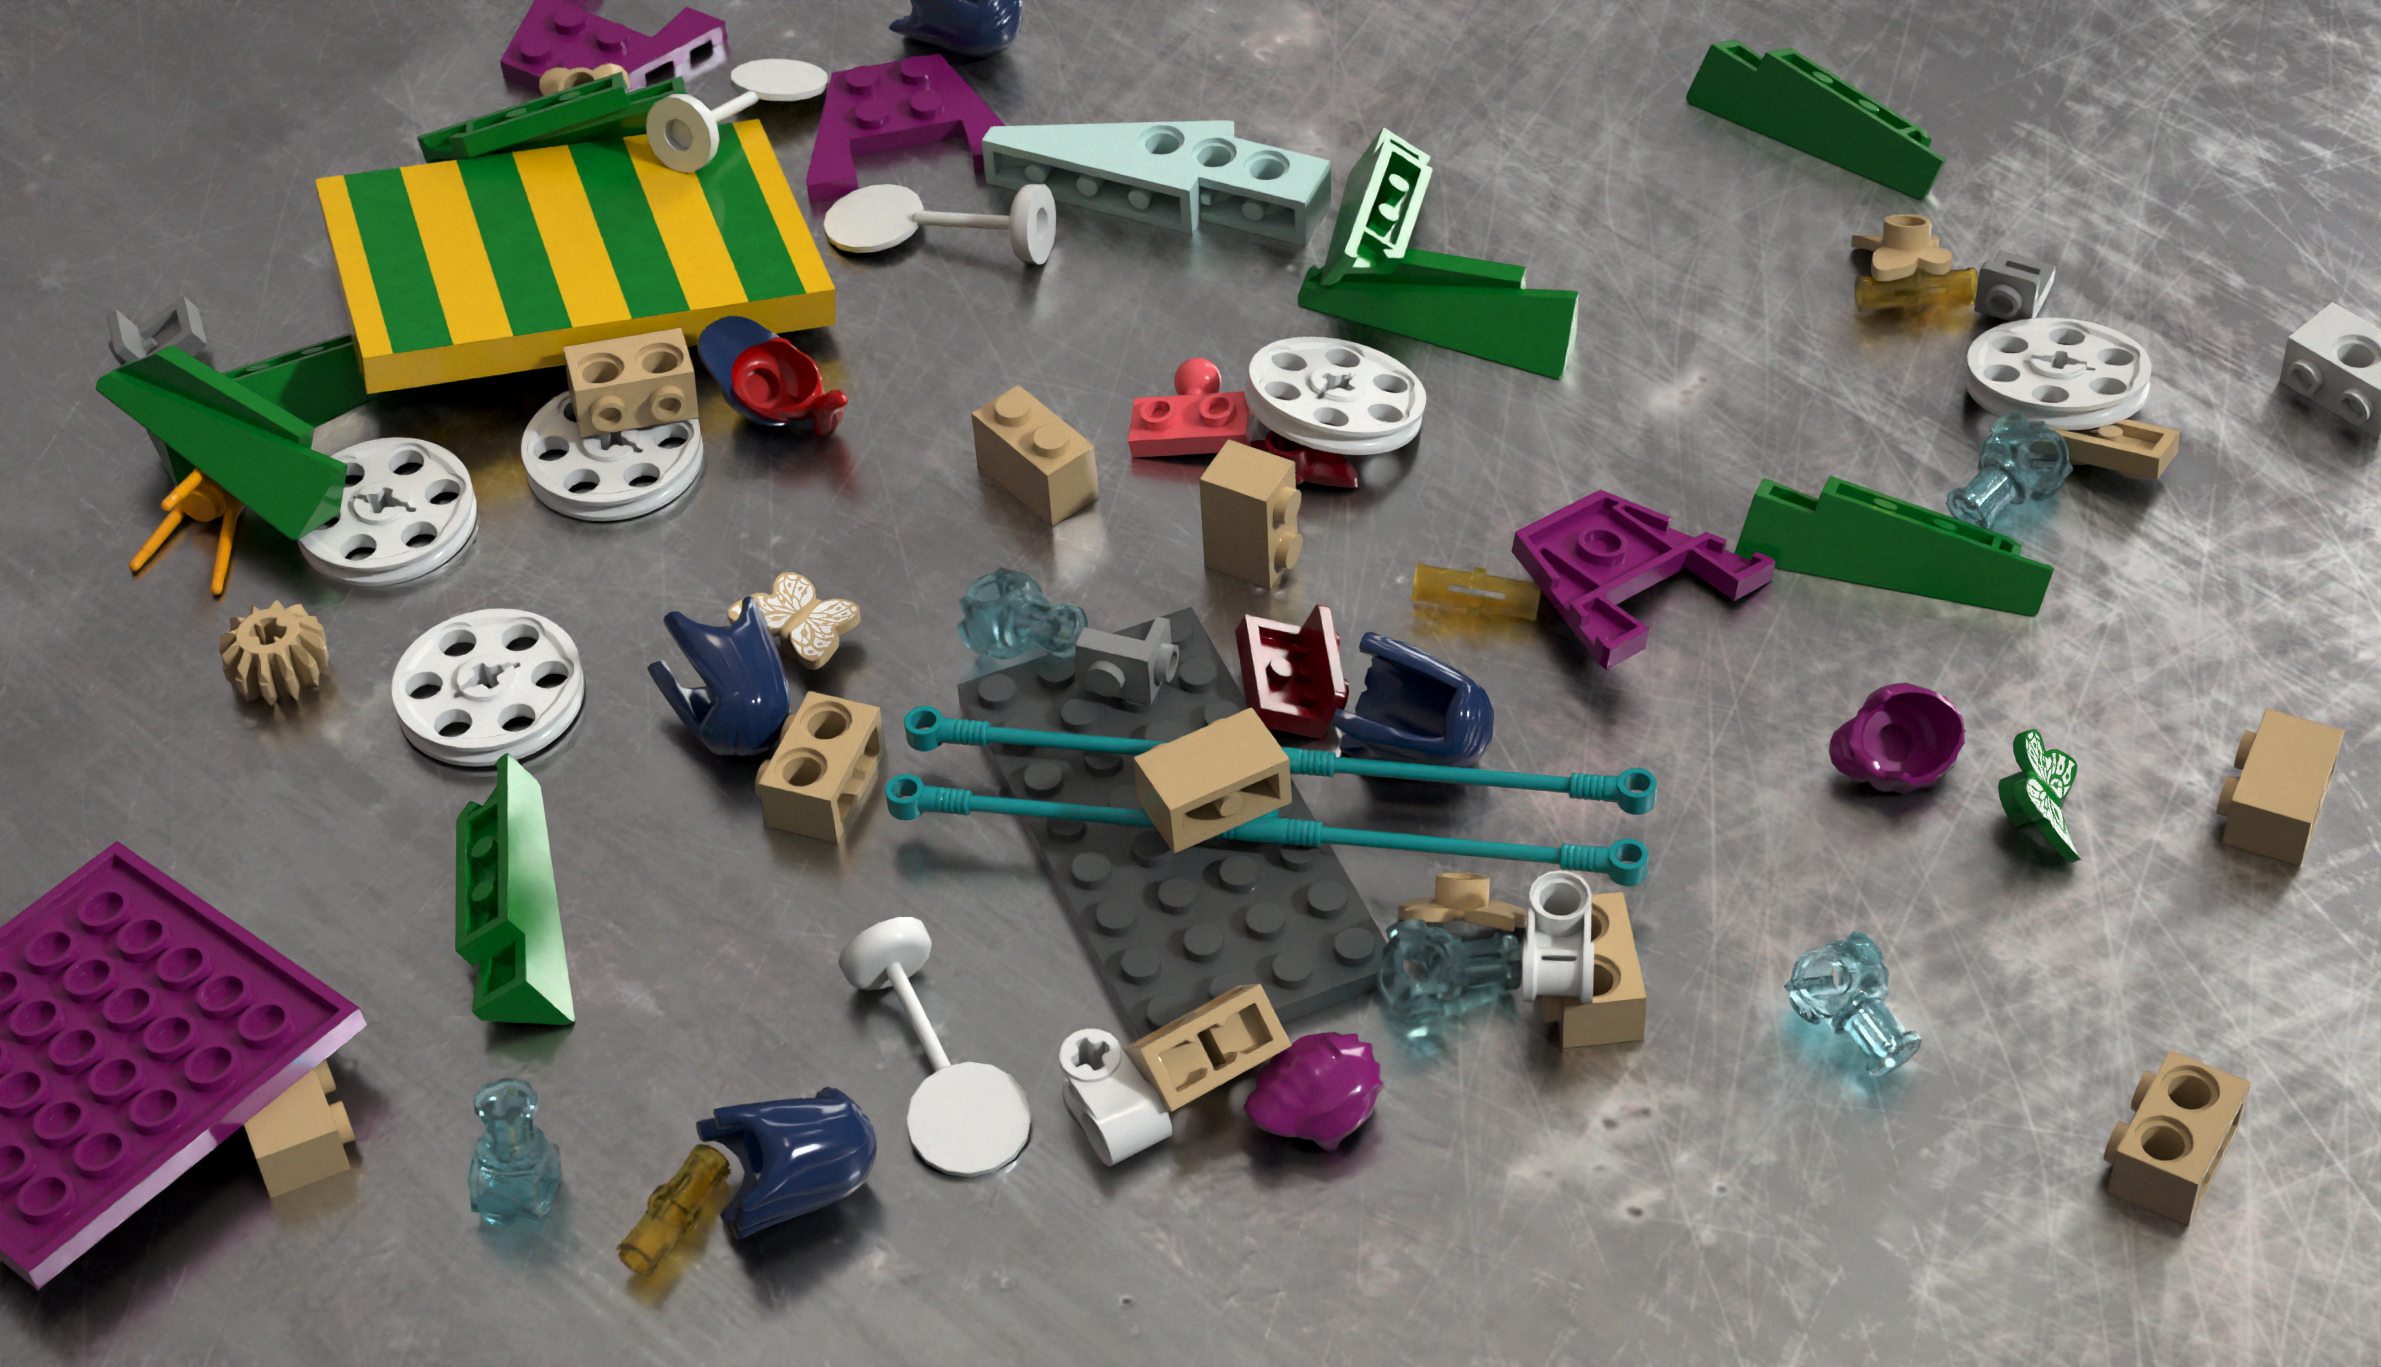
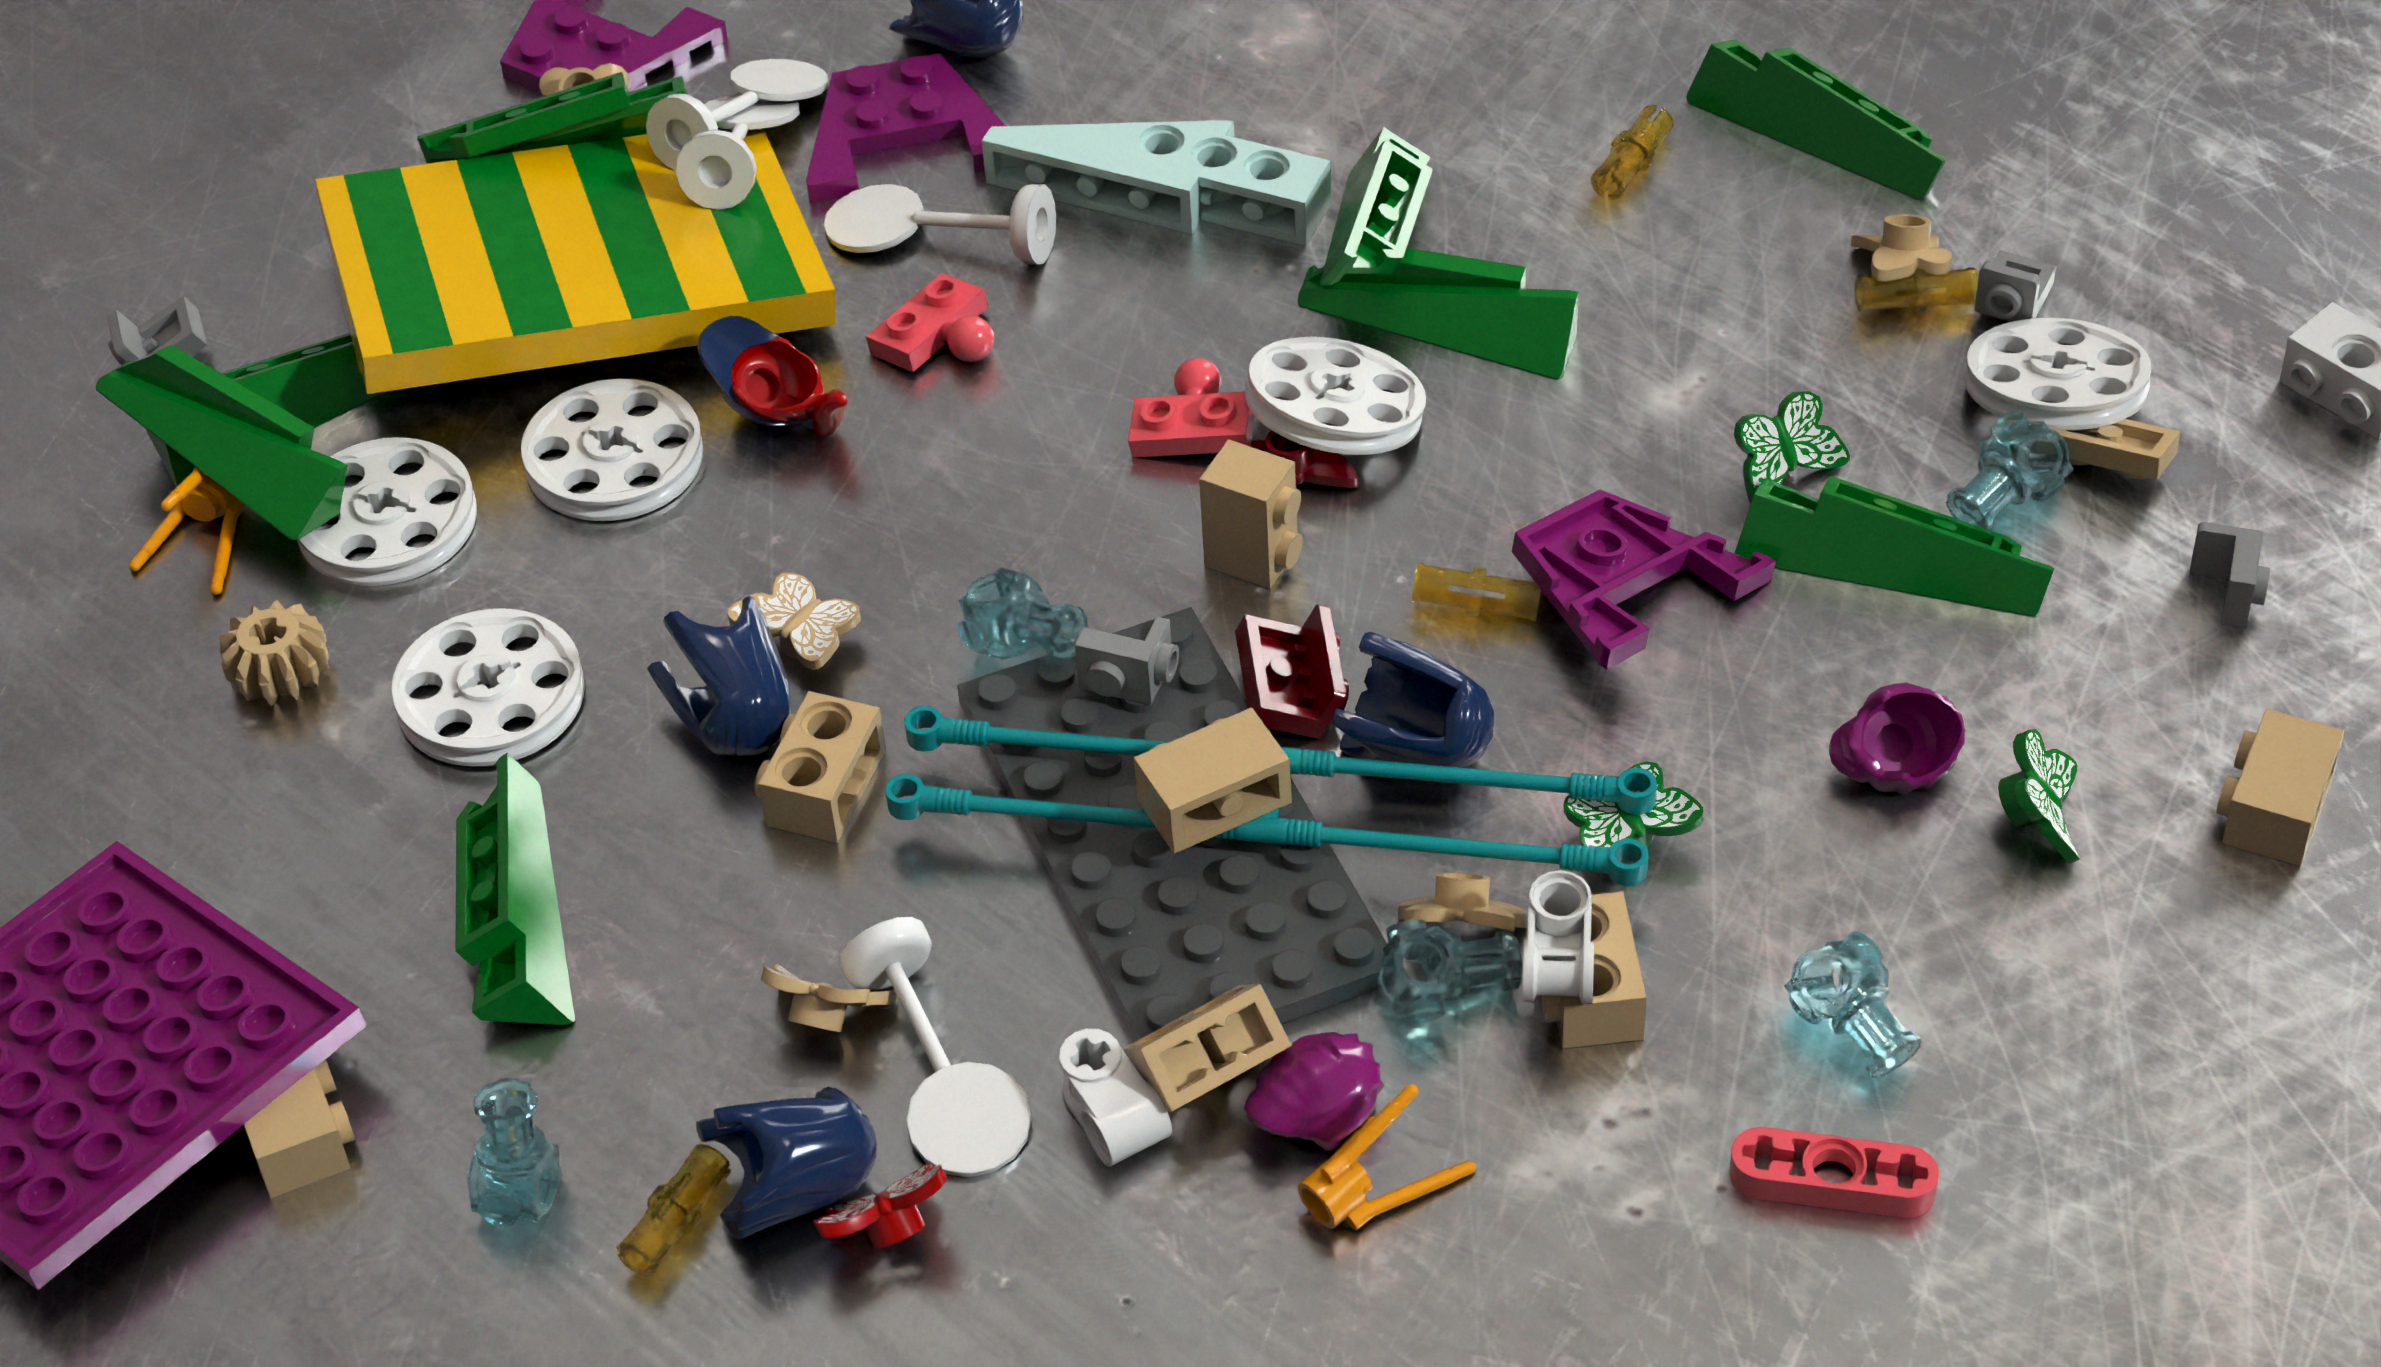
(631, 382): tan brick -> none
(718, 165): none -> white piece
(822, 1003): none -> tan animal
(886, 1215): none -> red animal
(933, 317): none -> coral plate
(1035, 455): tan brick -> none
(1340, 1184): none -> light orange plant
(1606, 823): none -> green animal
(1632, 152): none -> clear yellow pin
(1787, 441): none -> green animal
(1857, 1154): none -> coral beam
(2176, 1137): tan brick -> none
(2233, 556): none -> light grey bracket

